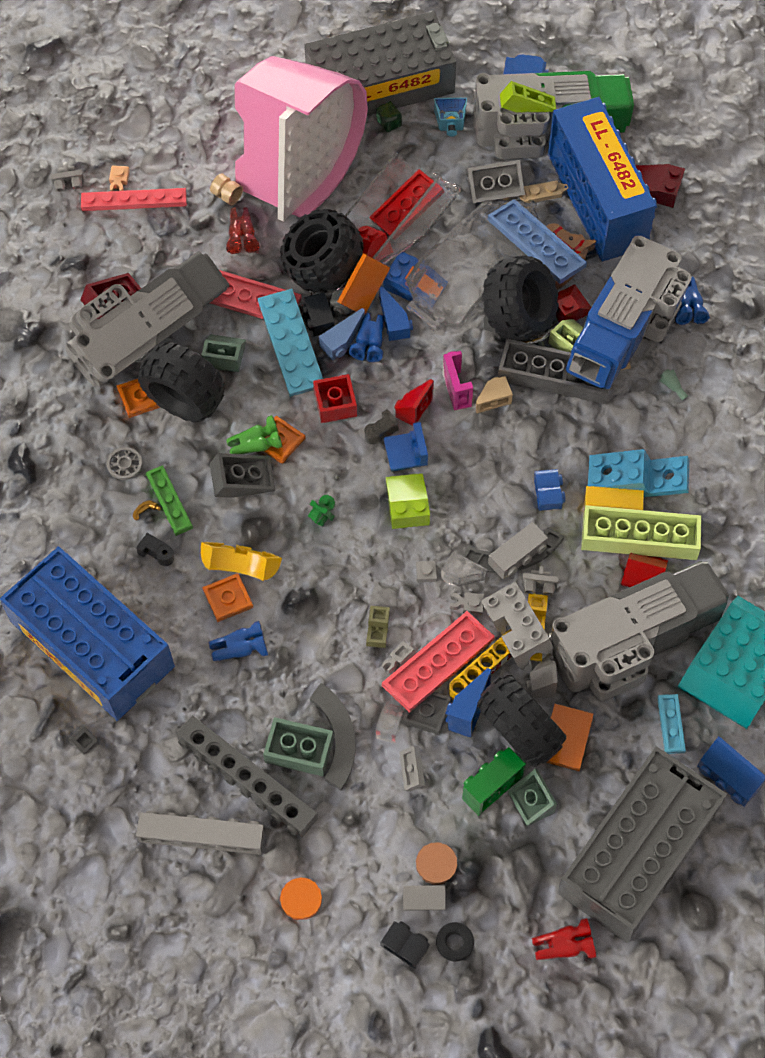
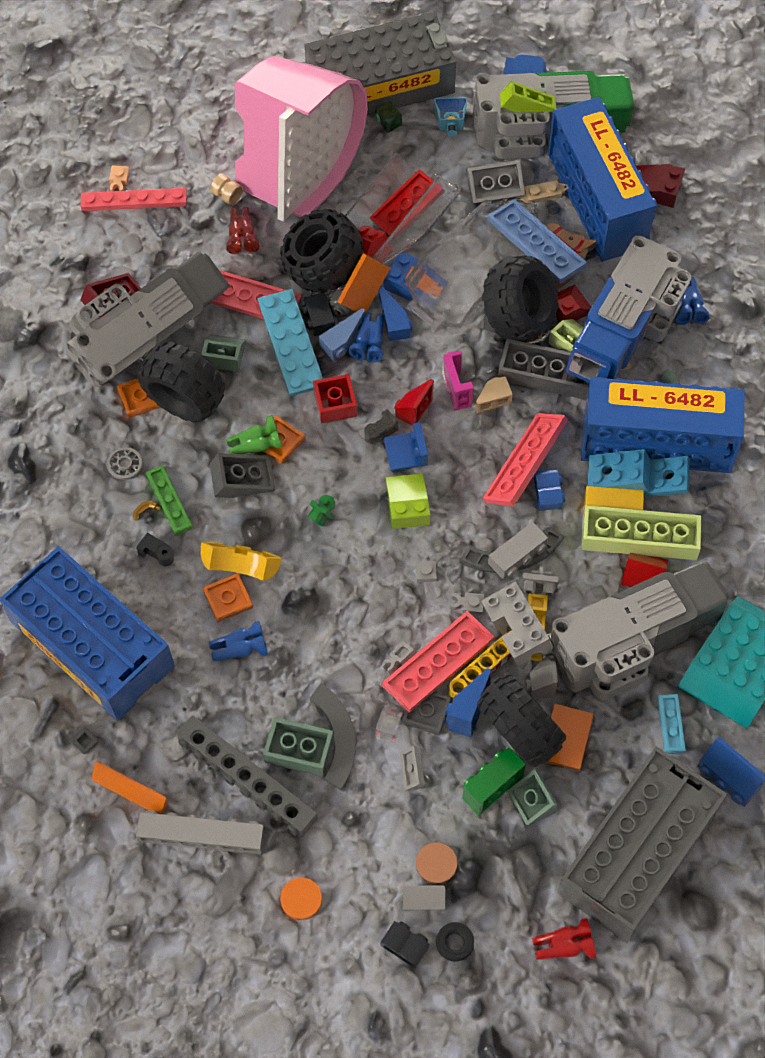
(67, 174): light grey hips -> none
(129, 788): none -> orange slope
(378, 626): olive slope -> none
(462, 571): clear slope -> none
(525, 459): none -> coral plate
(664, 421): none -> blue piece

